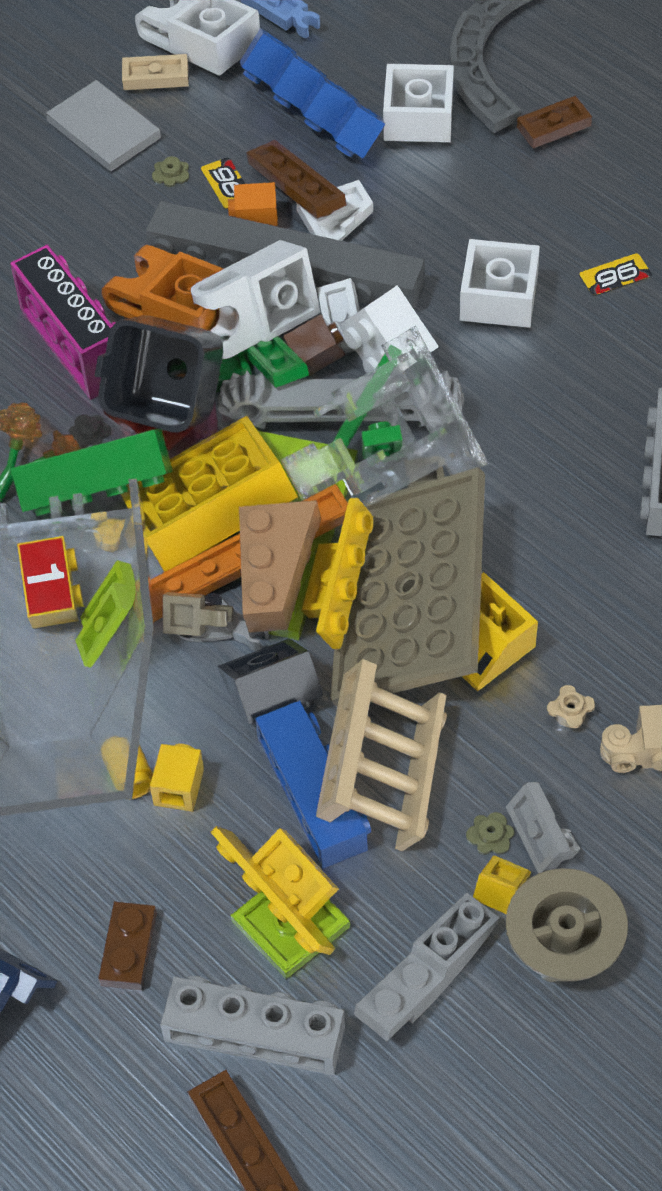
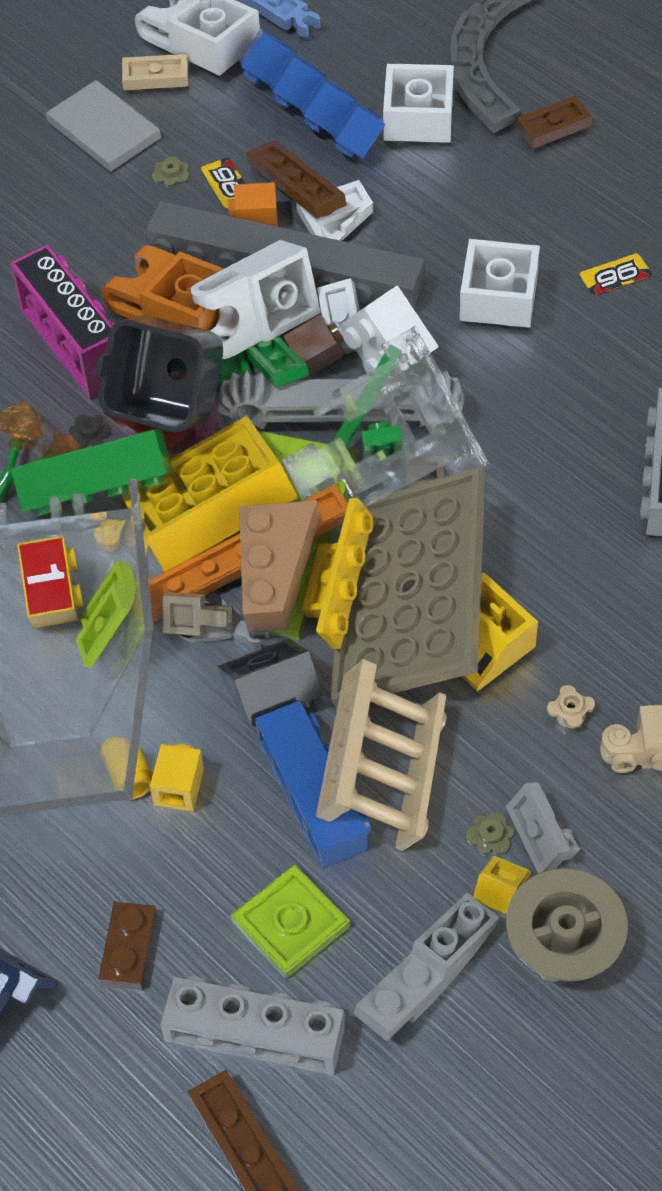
(287, 879): yellow bracket -> none

